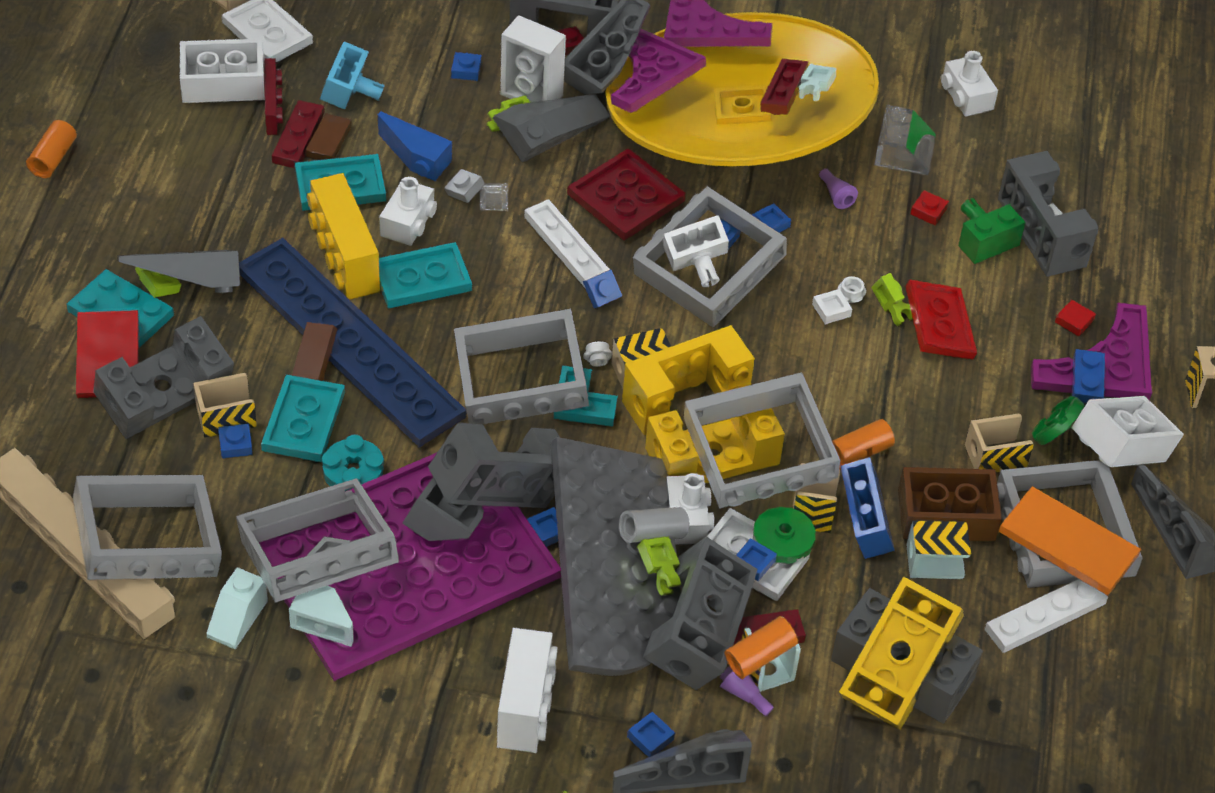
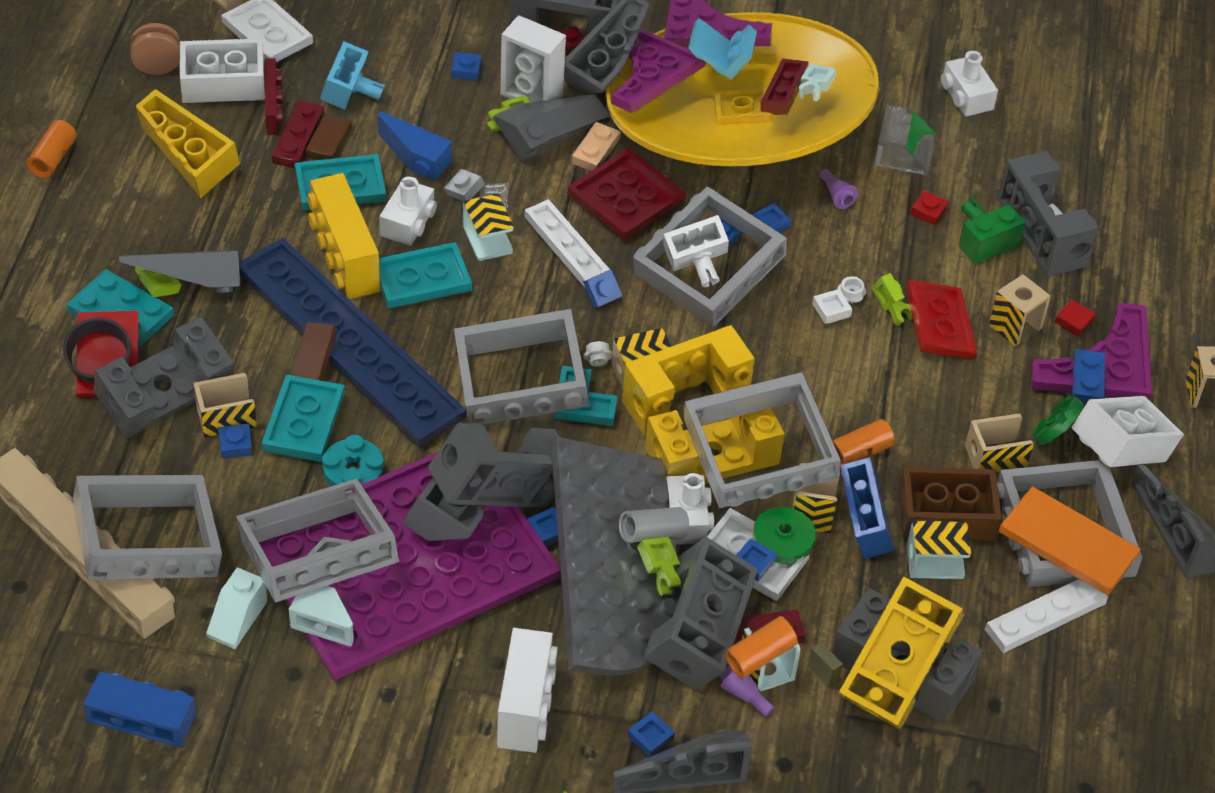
(88, 327): none -> black tyre
(140, 709): none -> blue brick
(155, 49): none -> nougat head
(188, 142): none -> yellow wedge
(486, 226): none -> piece
(596, 146): none -> light nougat plate
(723, 55): none -> medium azure bracket
(825, 665): none -> olive tile
(1013, 310): none -> piece

